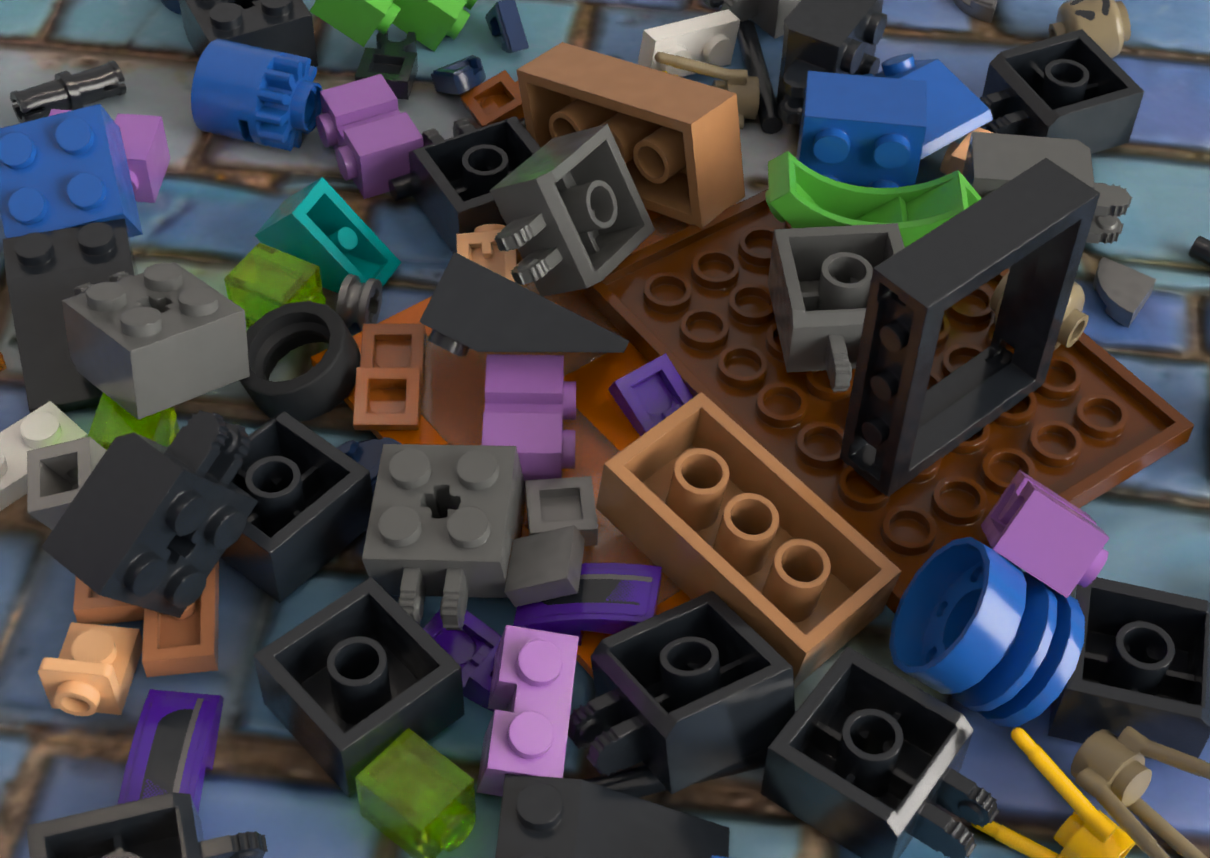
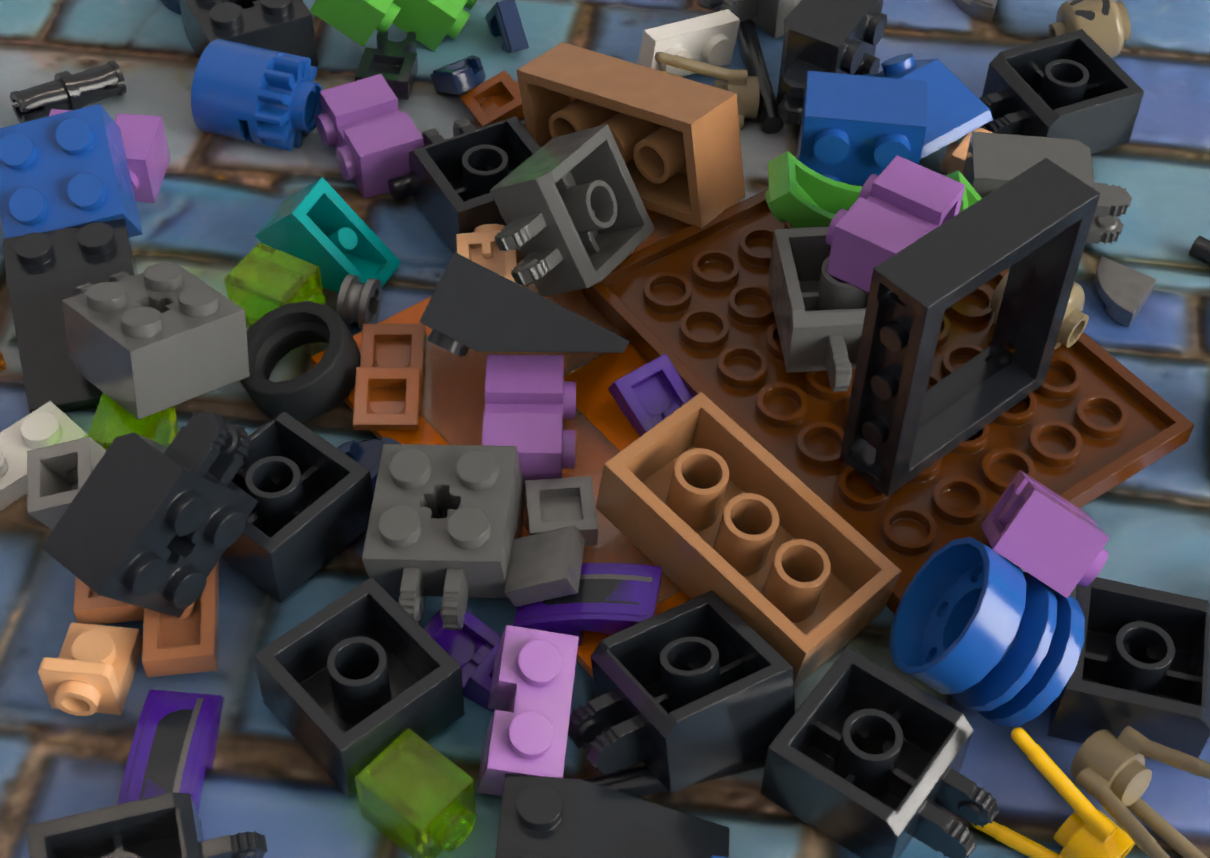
(888, 217): none -> medium lavender brick

